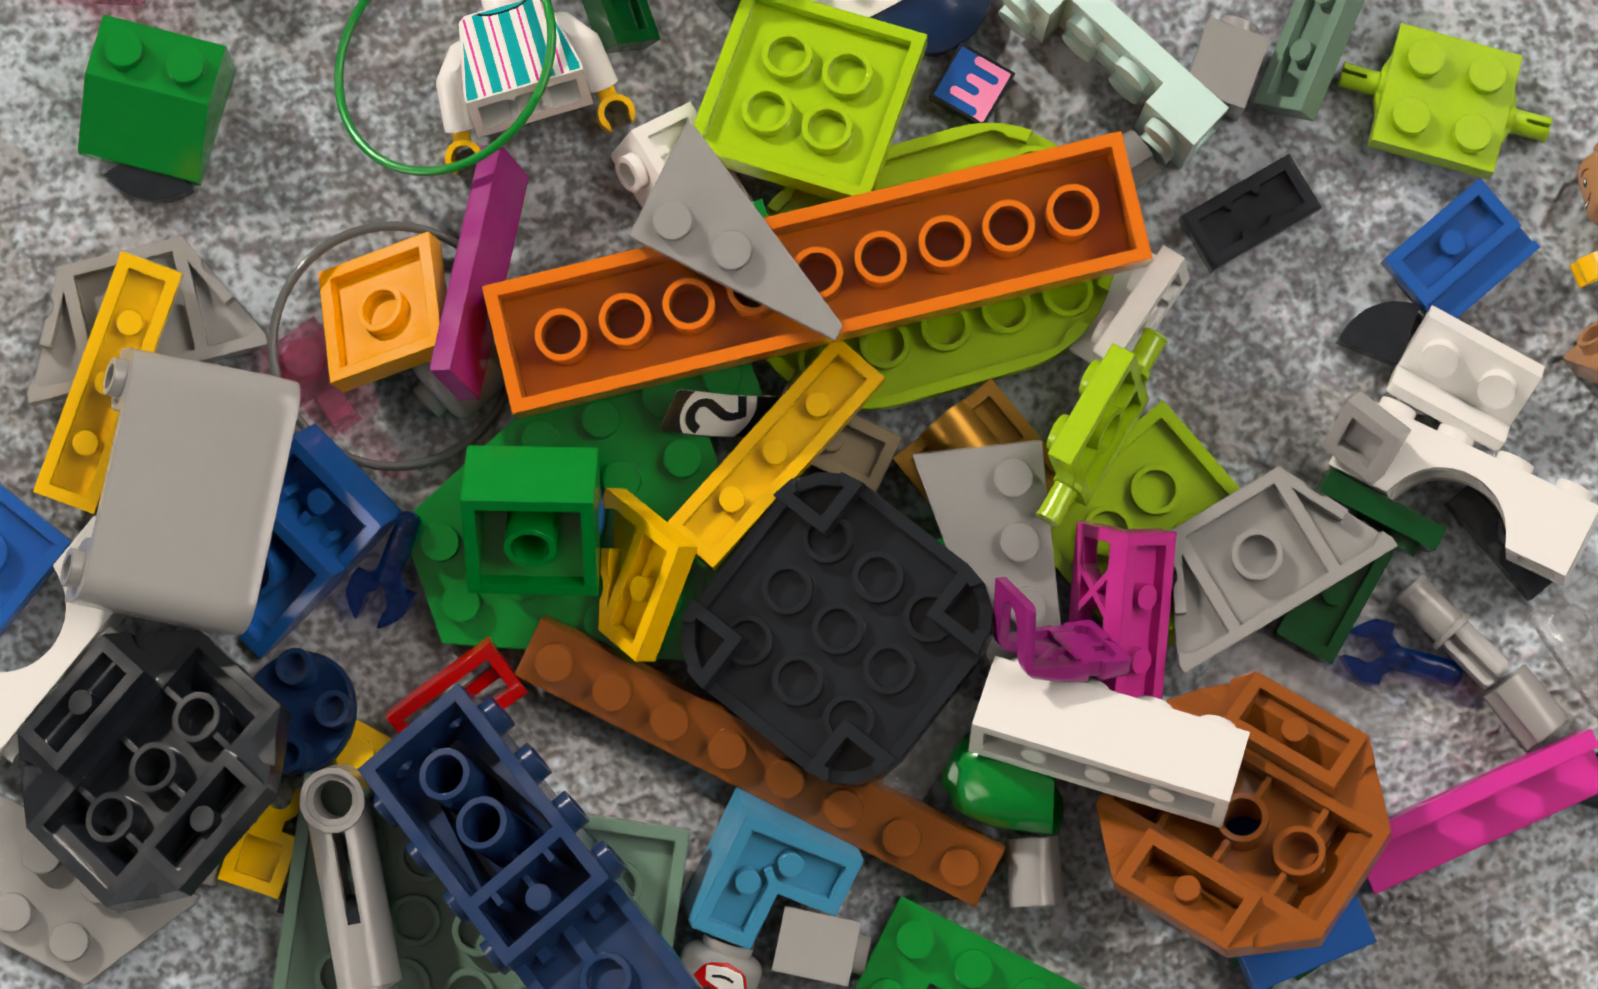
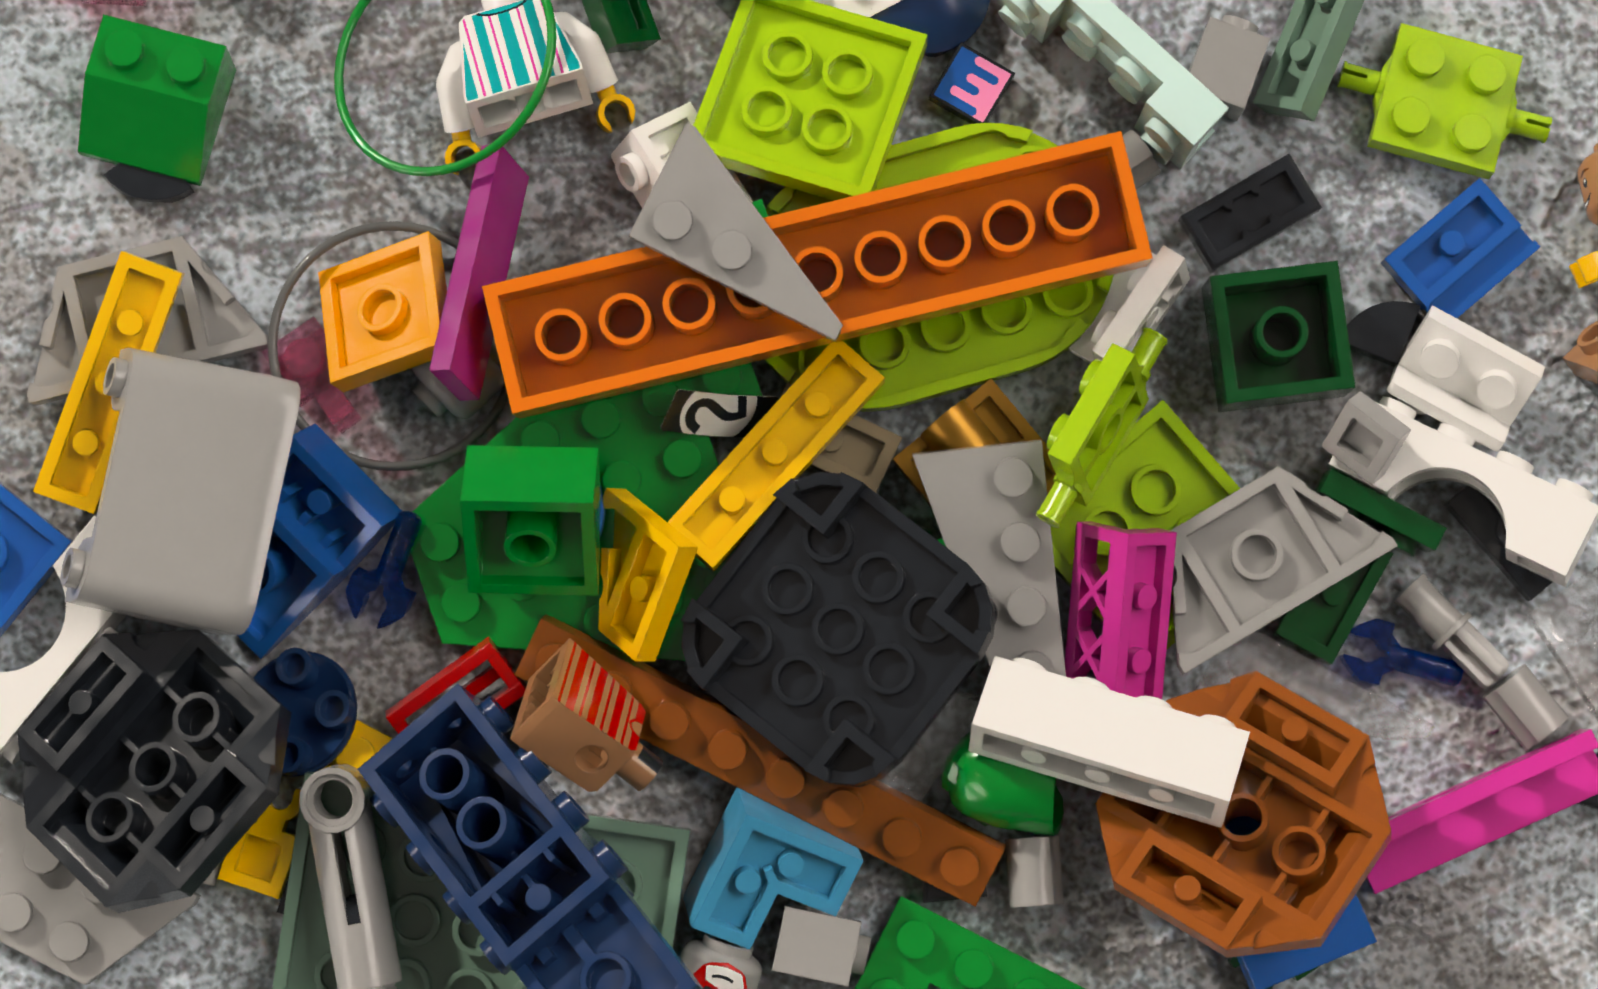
(584, 722): none -> medium nougat torso
(1057, 652): magenta piece -> none
(1278, 336): none -> dark green brick

